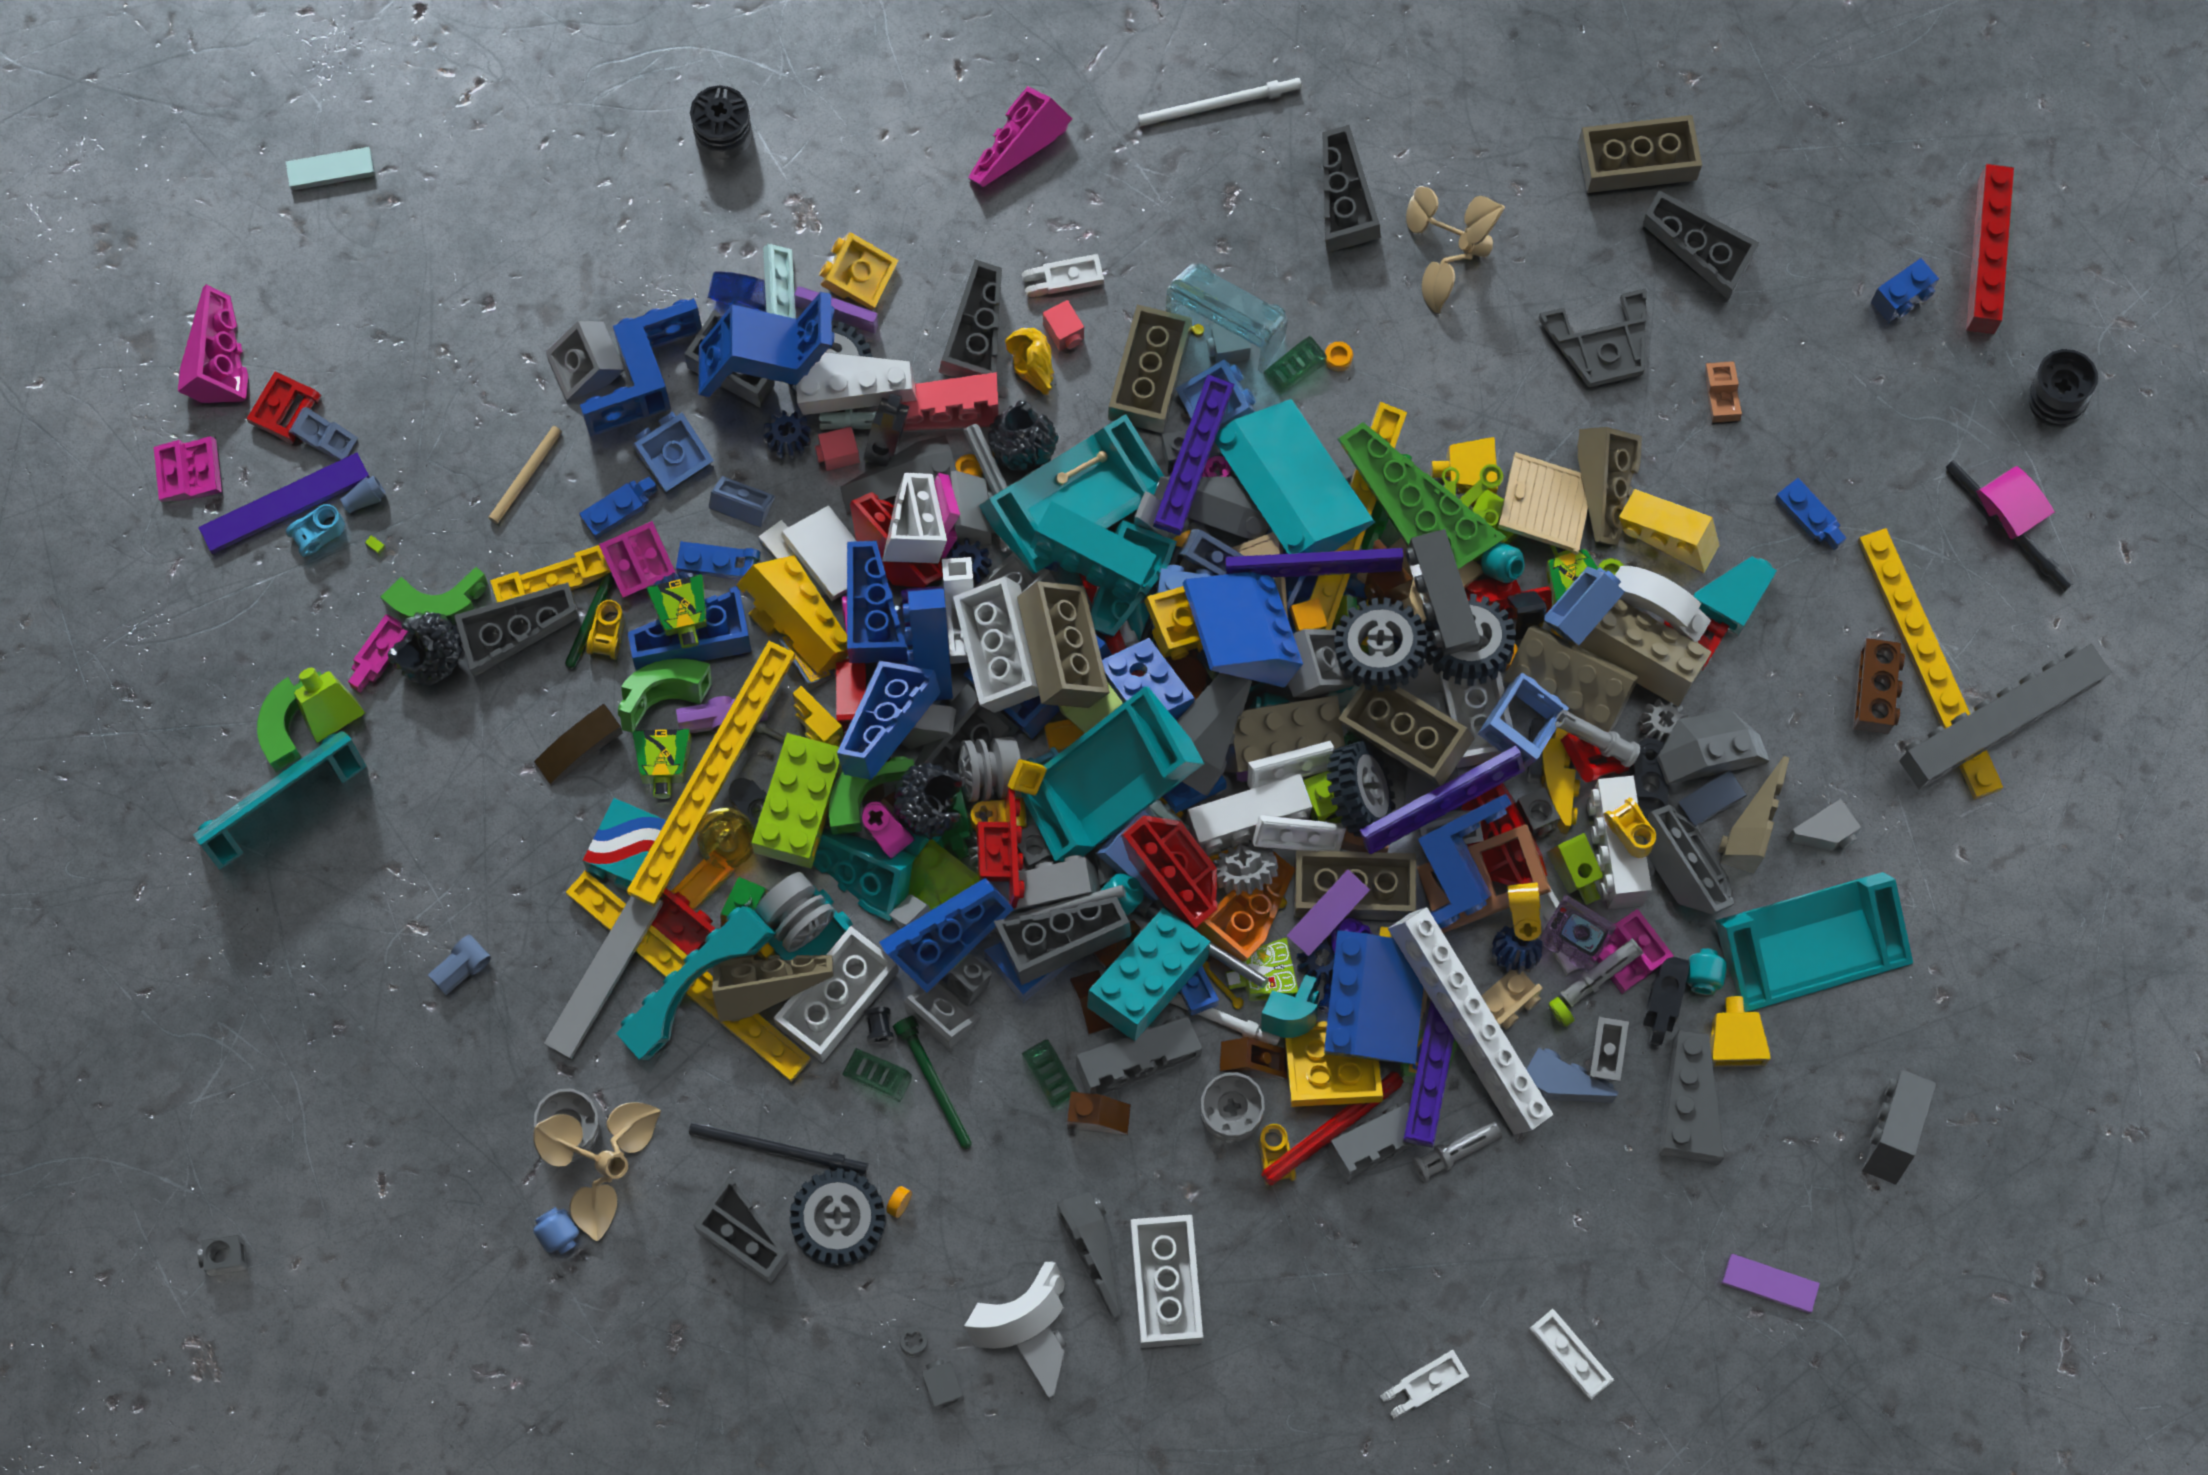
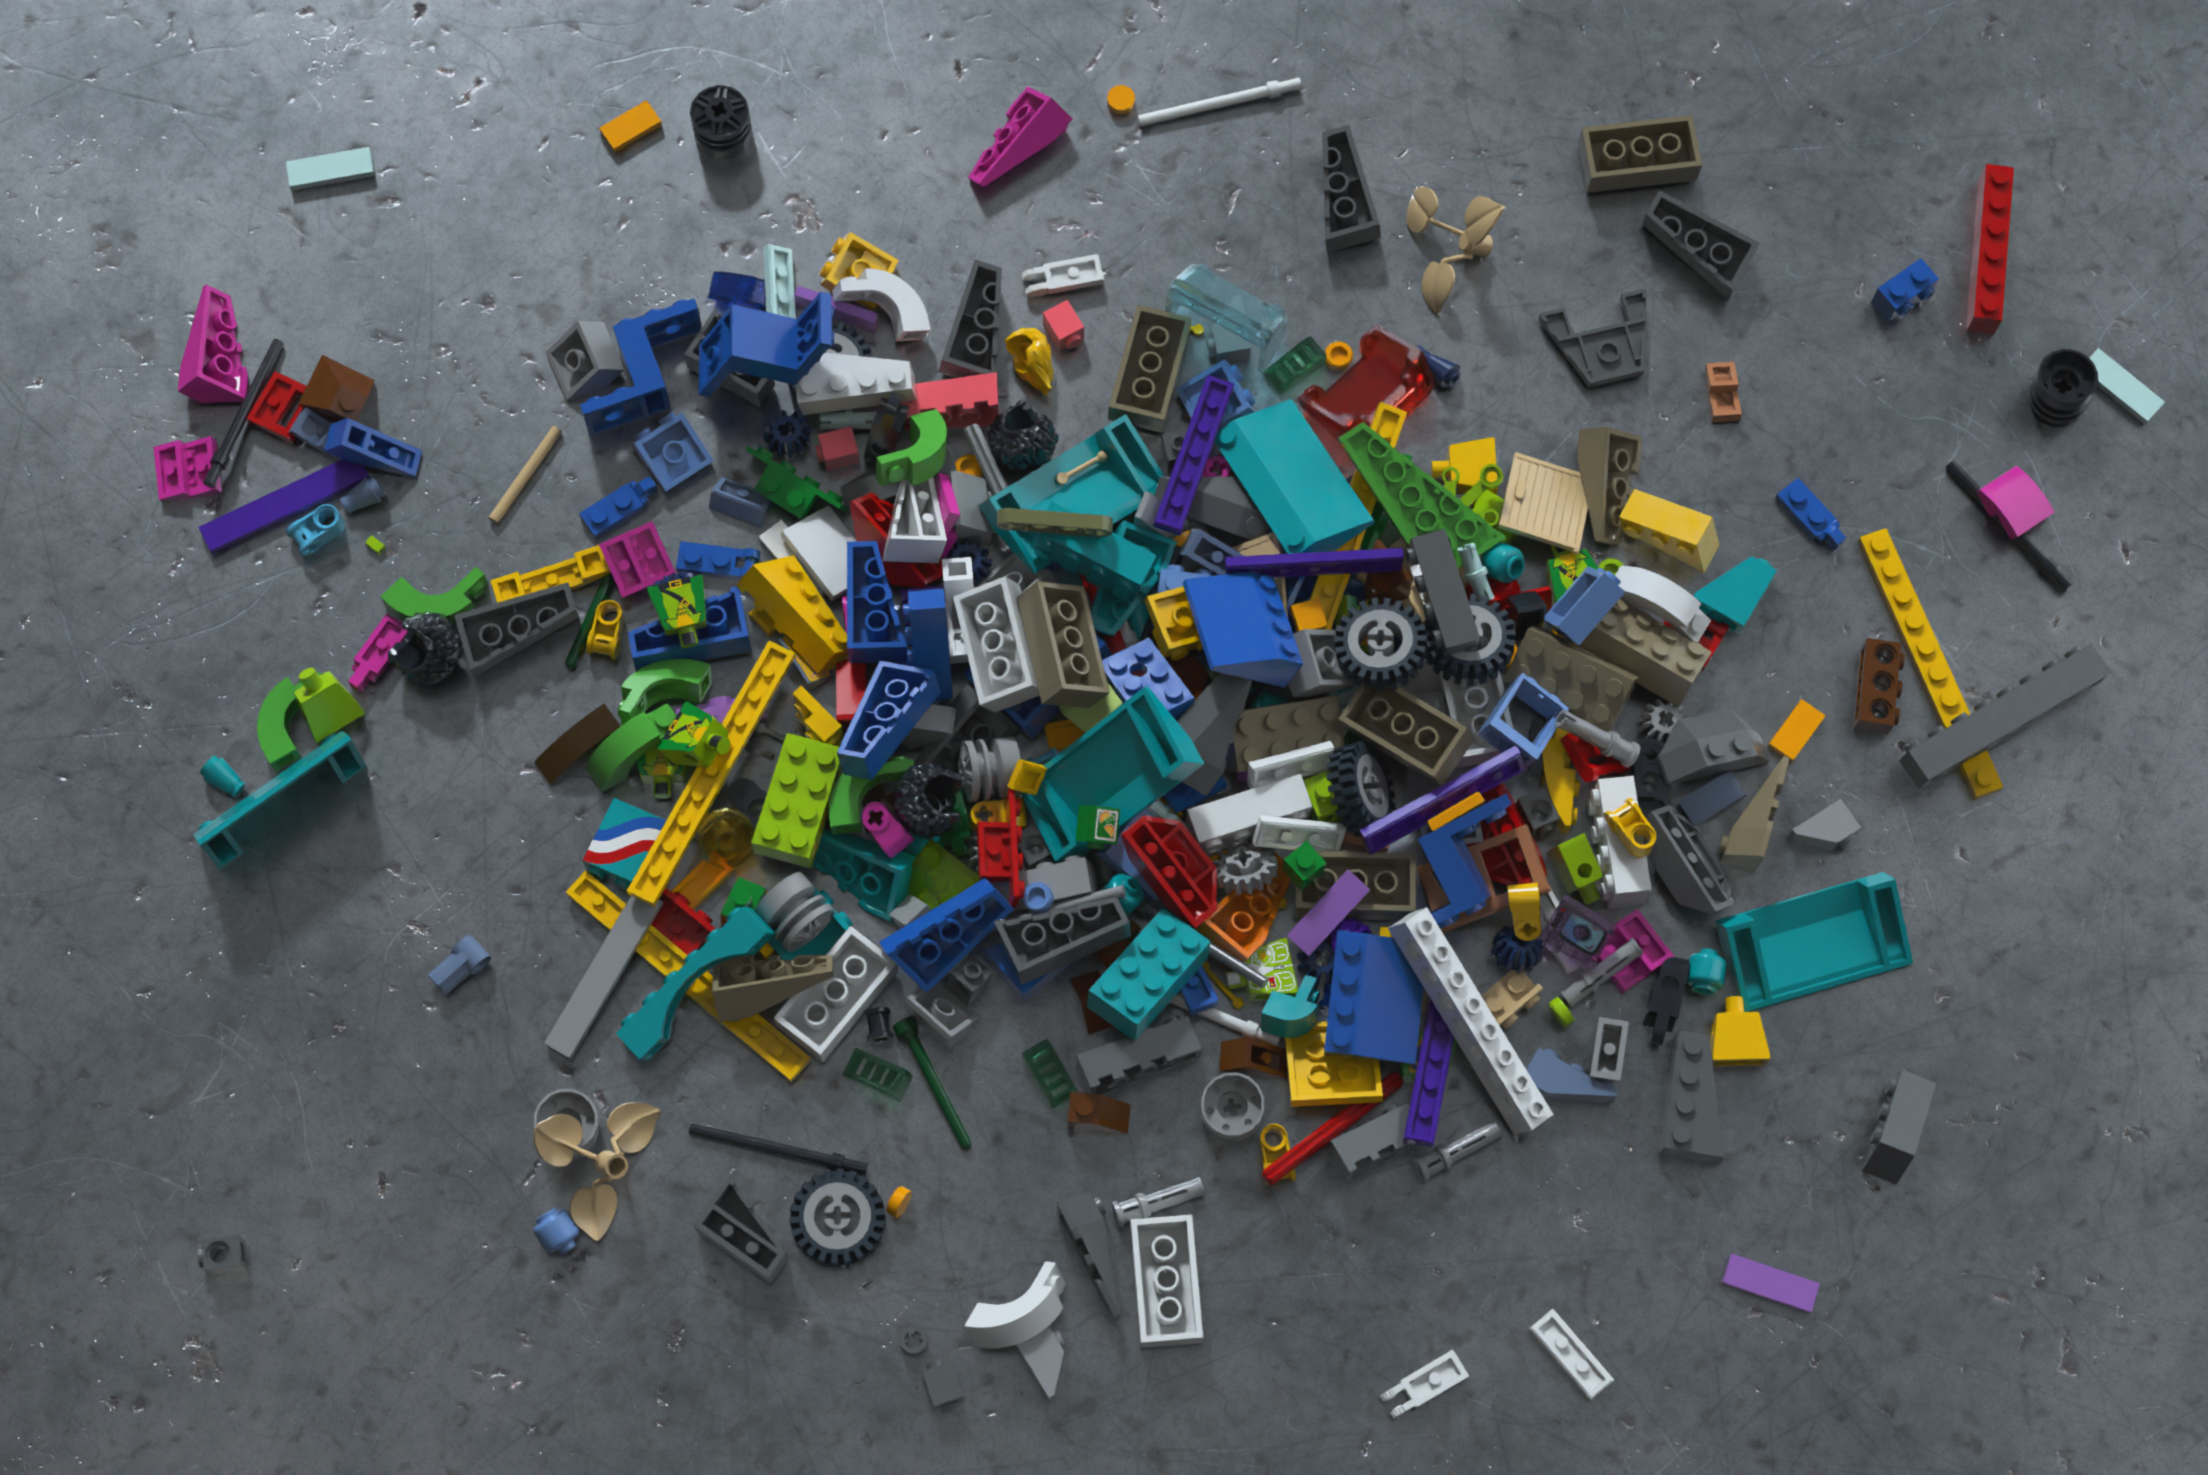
(221, 458): none -> black bar
(221, 775): none -> teal cone
(336, 391): none -> reddish brown slope
(371, 448): none -> blue slope
(621, 749): none -> bright green arch
(630, 126): none -> light orange tile
(694, 738): none -> lime torso
(787, 489): none -> green bracket
(893, 295): none -> white arch
(922, 459): none -> bright green arch
(1038, 897): none -> medium blue tile
(1054, 522): none -> olive beam
(1097, 826): none -> green brick
(1121, 99): none -> light orange tile
(1141, 1202): none -> light grey pin
(1304, 865): none -> green brick
(1386, 373): none -> clear red windscreen
(1443, 370): none -> dark blue cone
(1456, 811): none -> light orange tile
(1475, 572): none -> light aqua pin
(1796, 730): none -> light orange tile
(2125, 388): none -> light aqua tile

